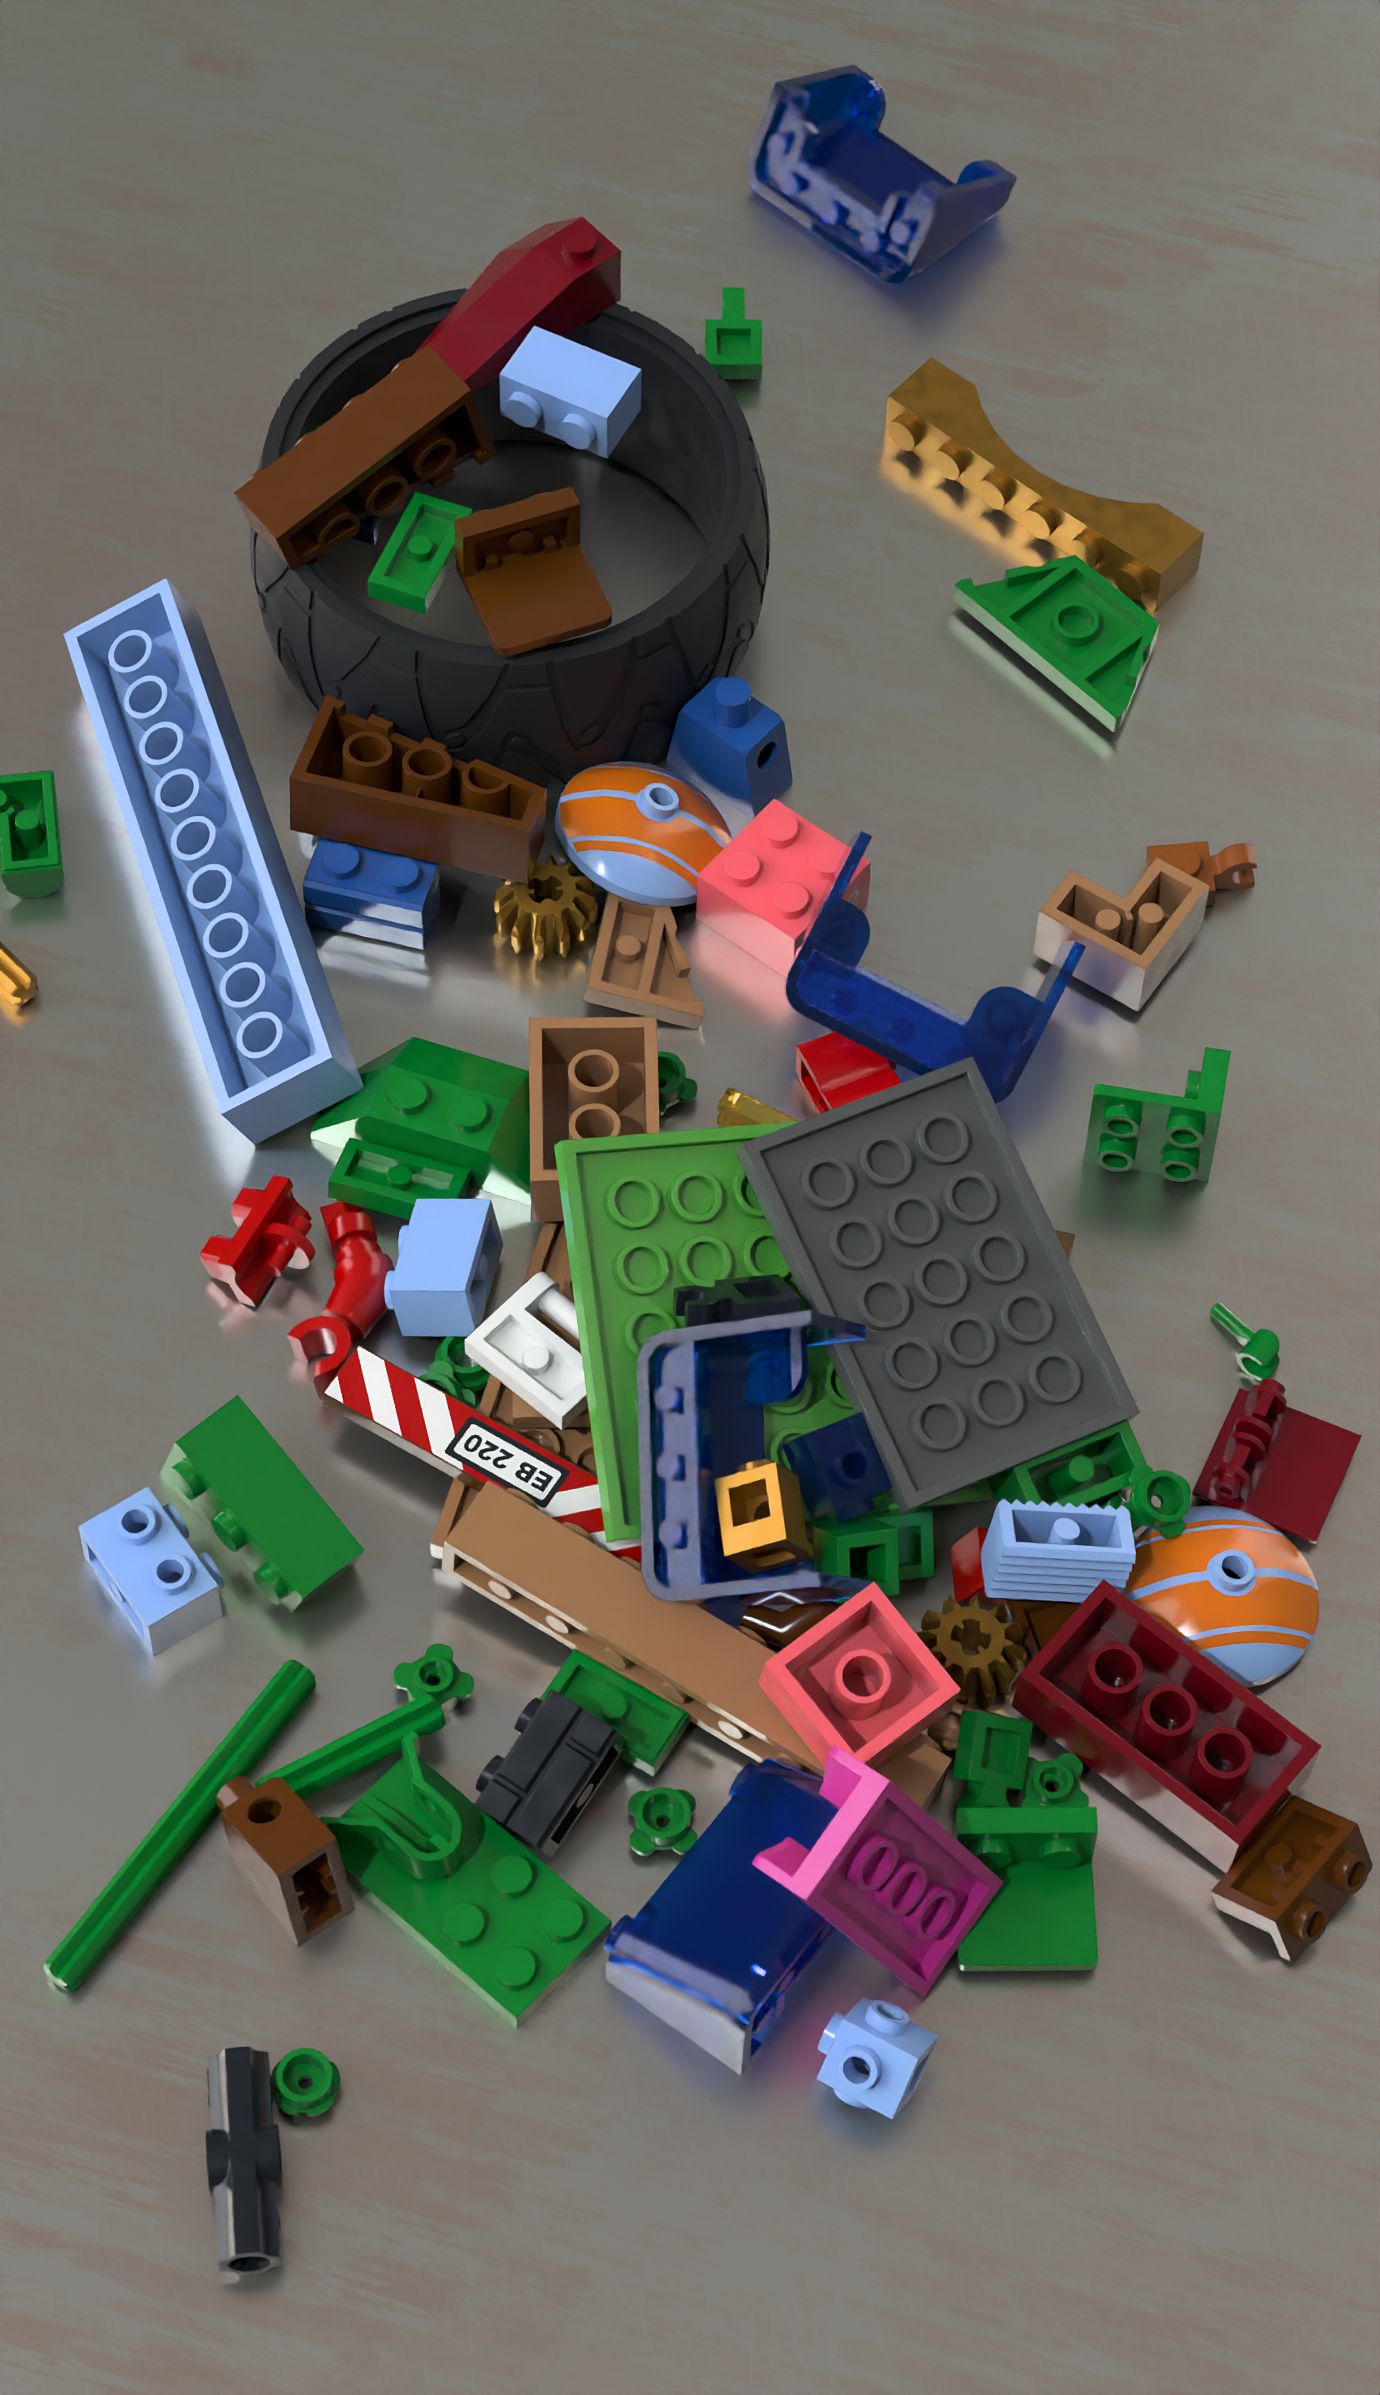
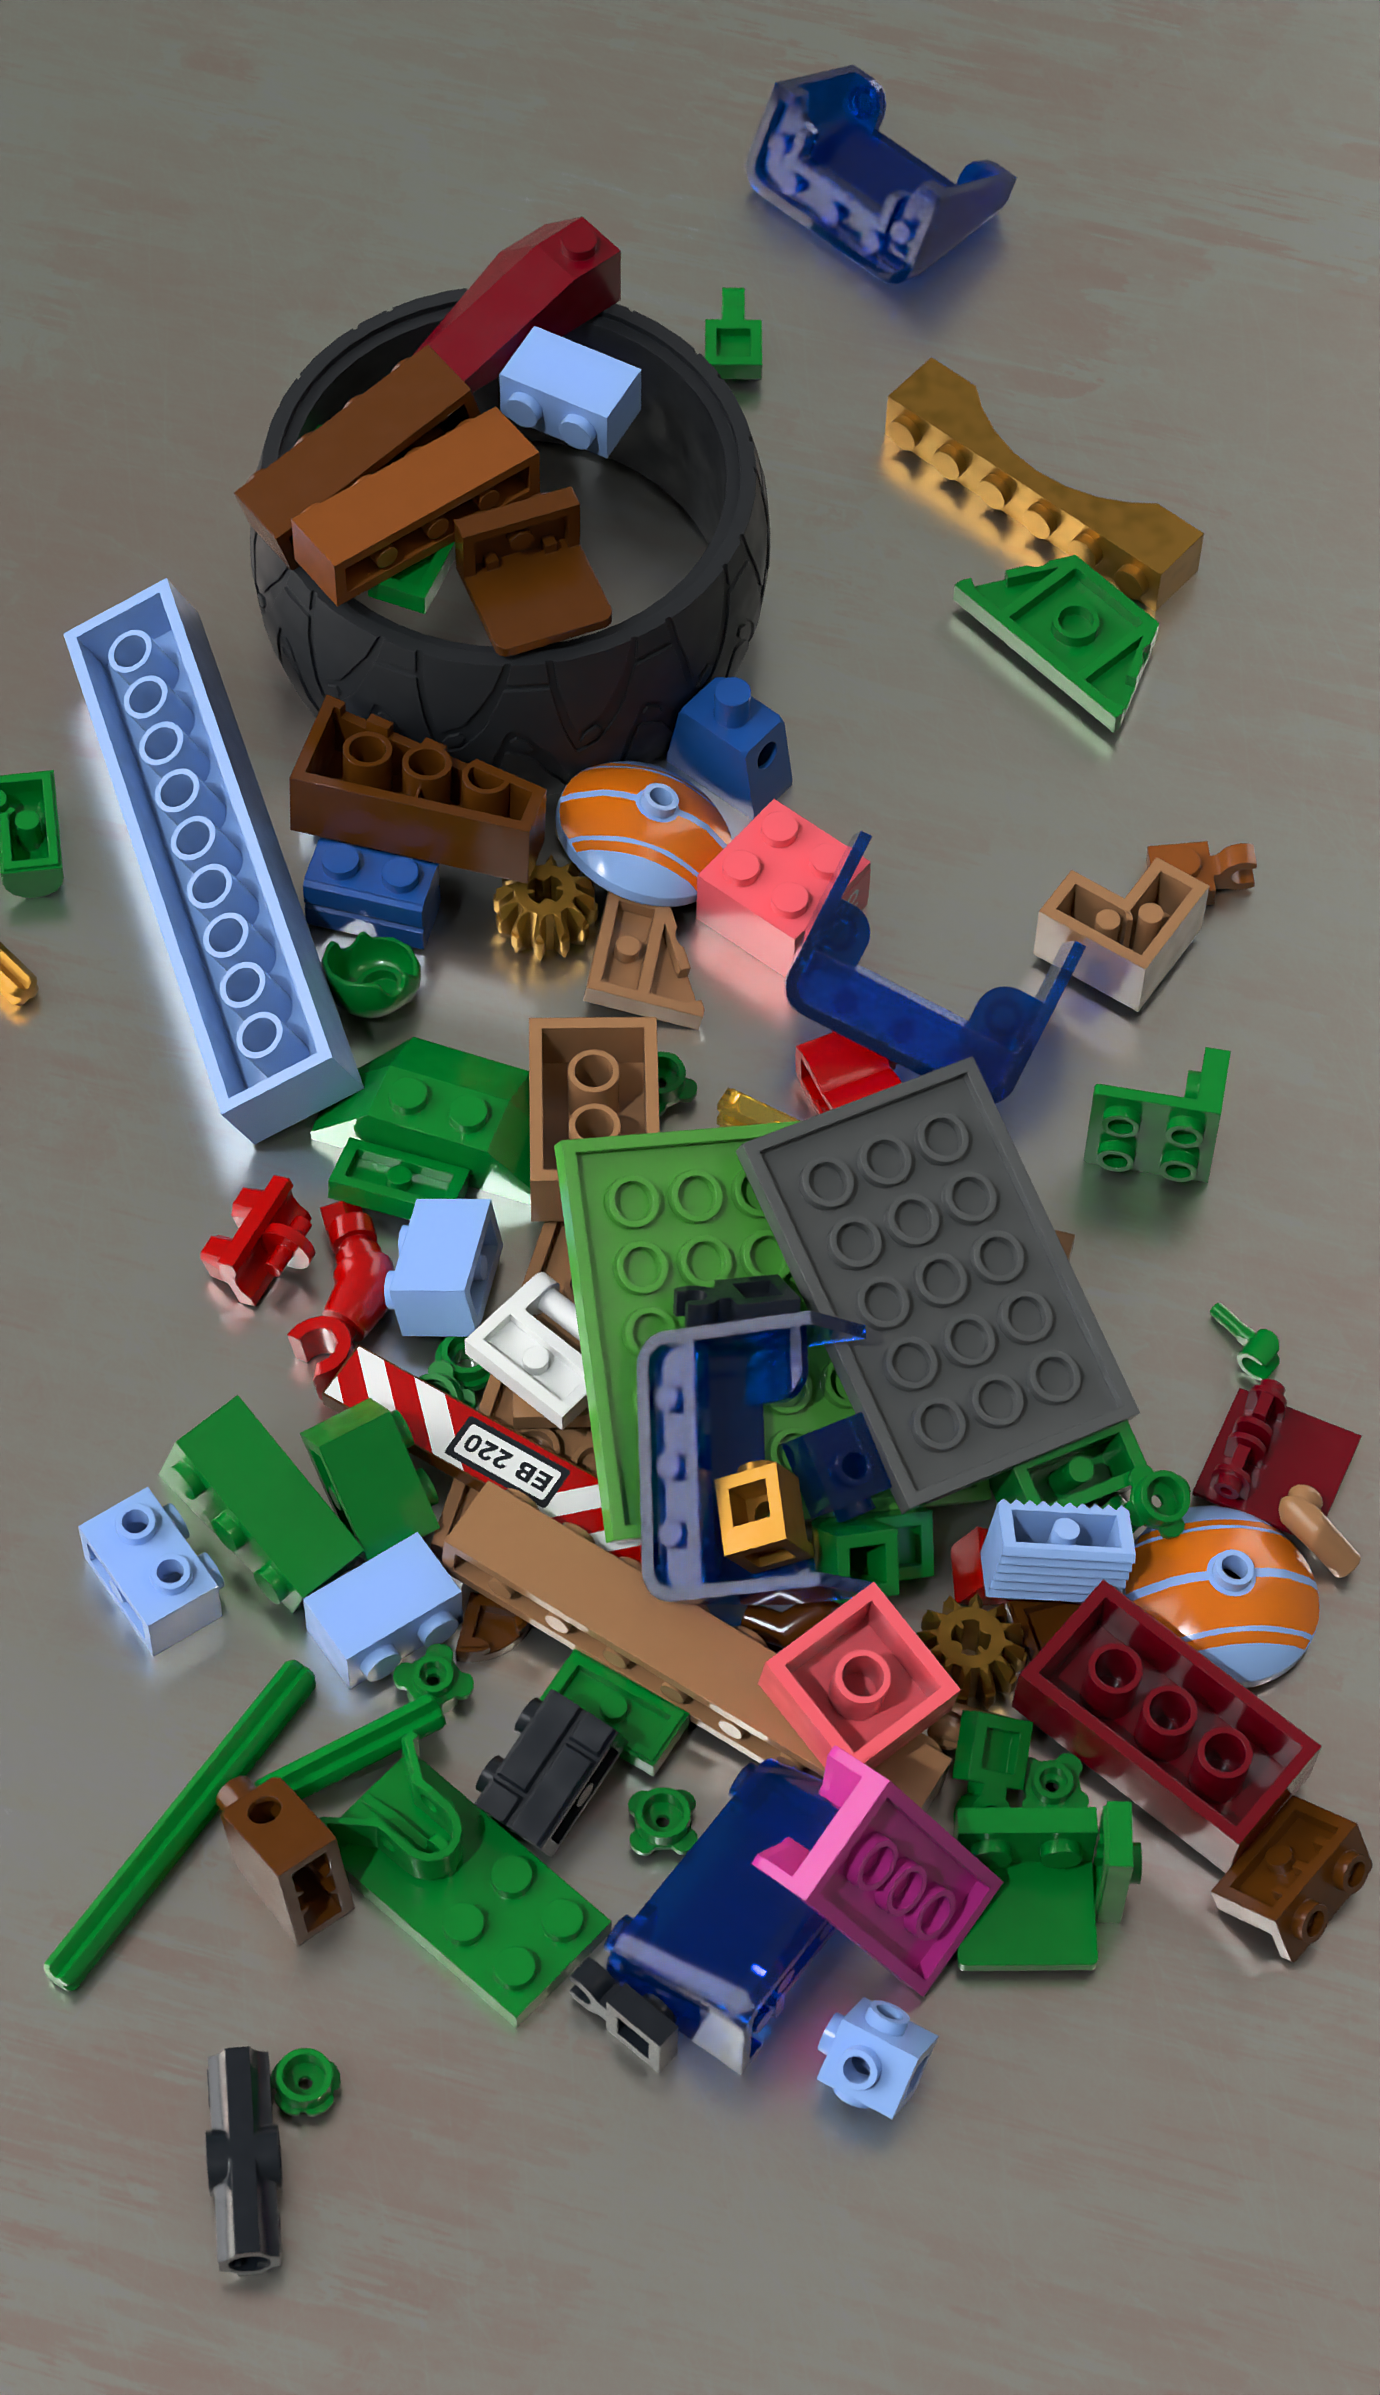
(371, 975): none -> green hair
(371, 1476): none -> green brick
(384, 1611): none -> light blue brick
(412, 504): none -> dark orange brick
(488, 1630): none -> reddish brown tile
(637, 2021): none -> black plate
(1115, 1861): none -> green plate
(1303, 1517): none -> medium nougat arm

